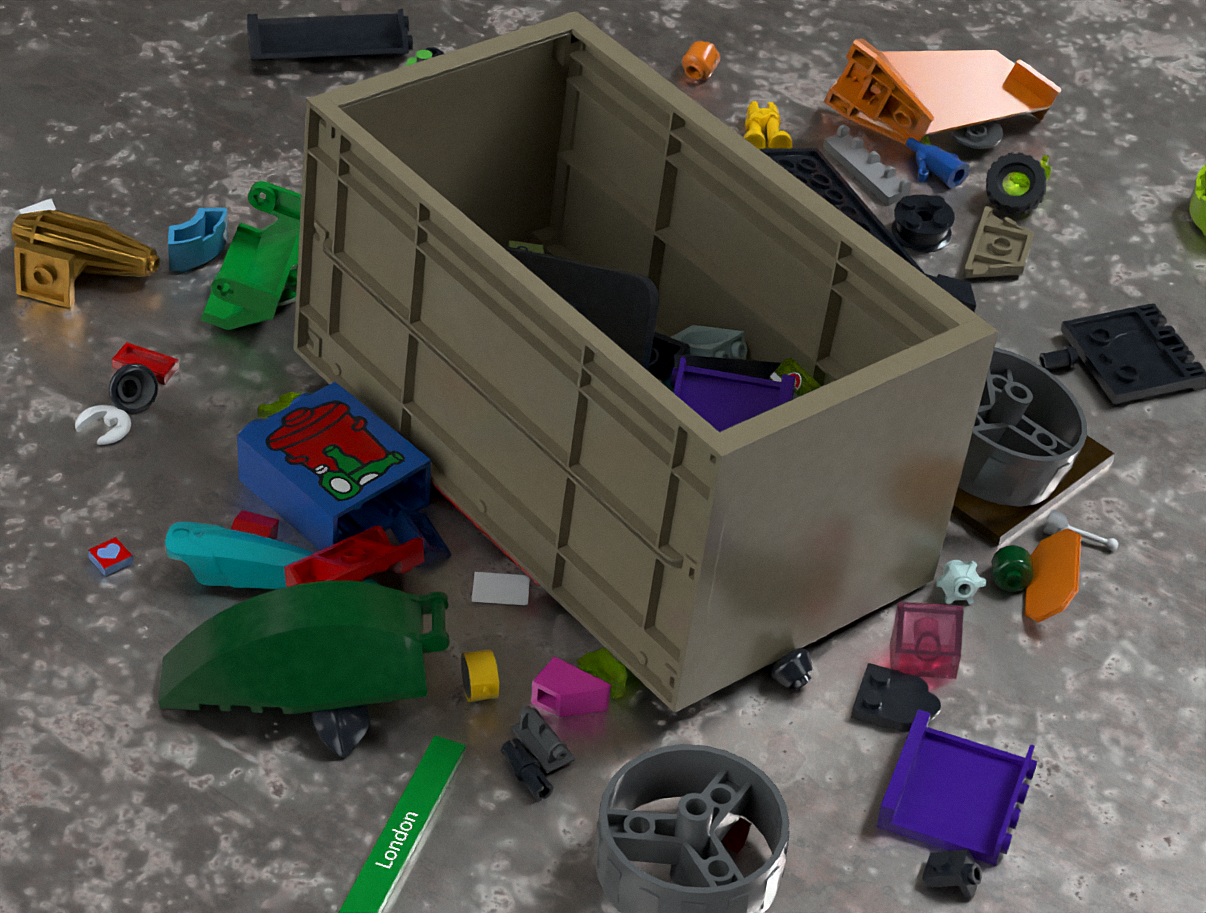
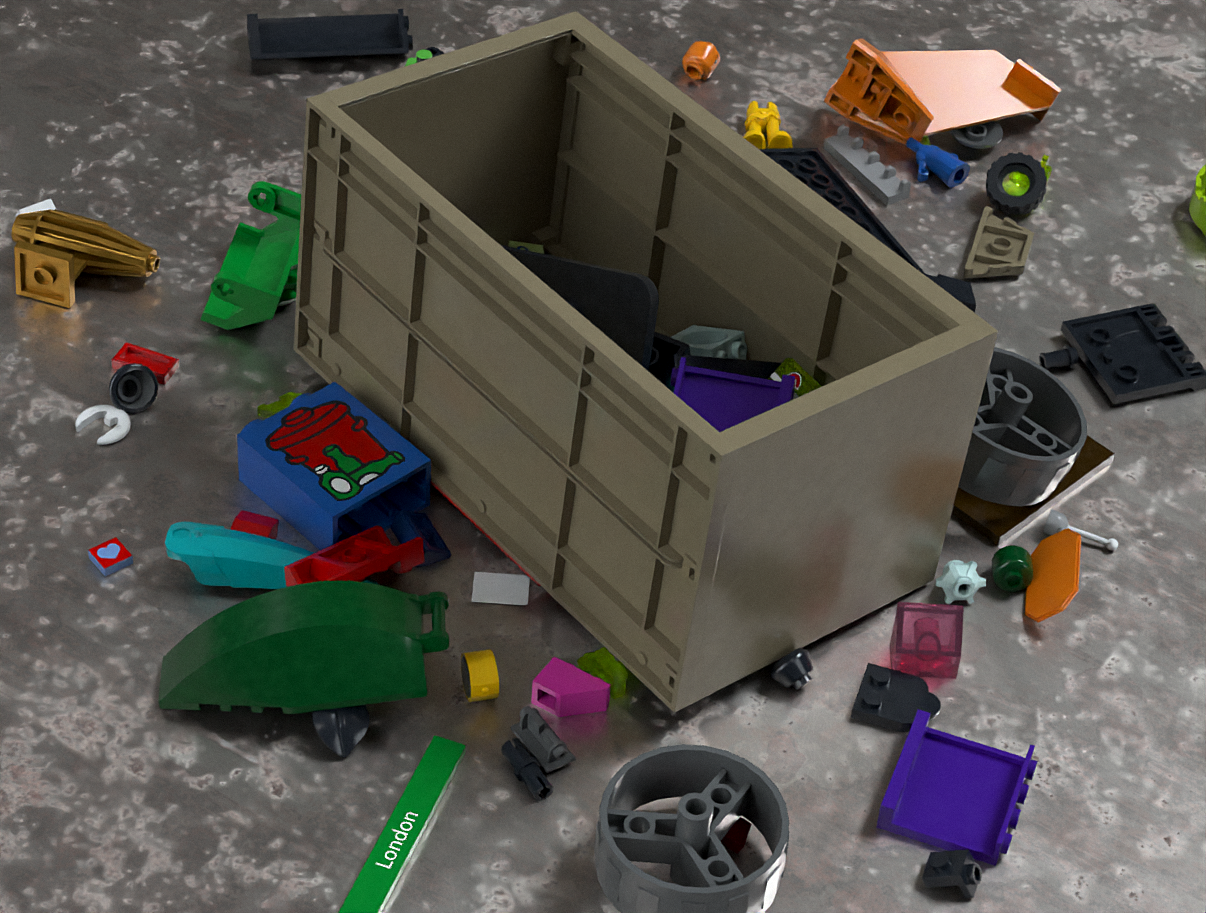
(197, 239): dark azure brick -> none
(923, 223): black wheel -> none

